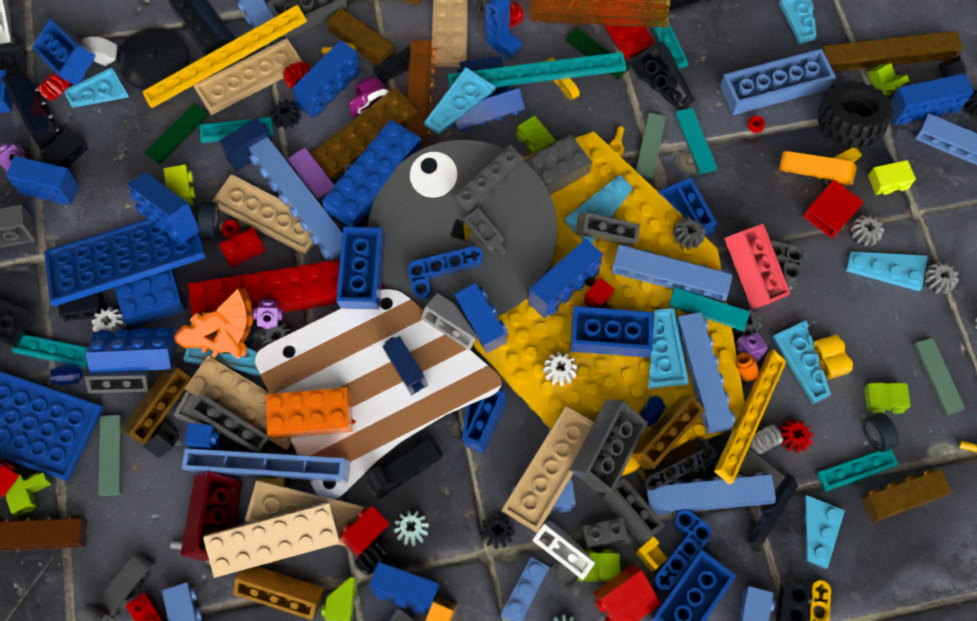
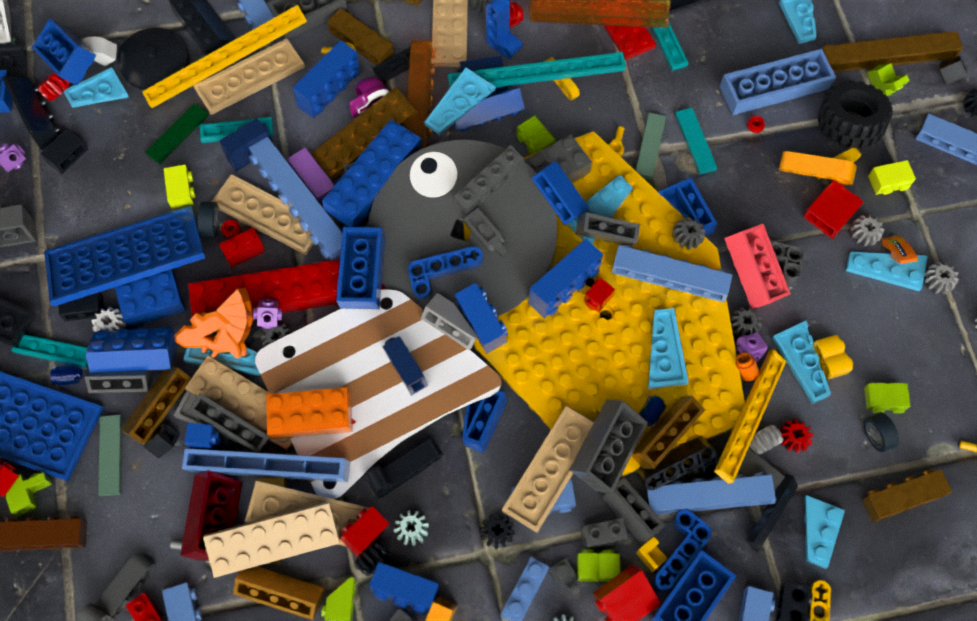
(42, 180): blue brick -> none
(163, 207): blue brick -> none
(285, 114): black gear -> none
(295, 73): red gear -> none
(558, 376): white gear -> none
(560, 193): none -> blue brick
(564, 549): white slope -> none
(590, 47): dark green tile -> none
(611, 332): blue brick -> none
(662, 73): black wedge -> none
(704, 373): medium blue brick -> none
(710, 309): teal tile -> none
(856, 469): teal tile -> none
(900, 249): none -> orange slope
(930, 97): blue brick -> none
(939, 376): sand green tile -> none

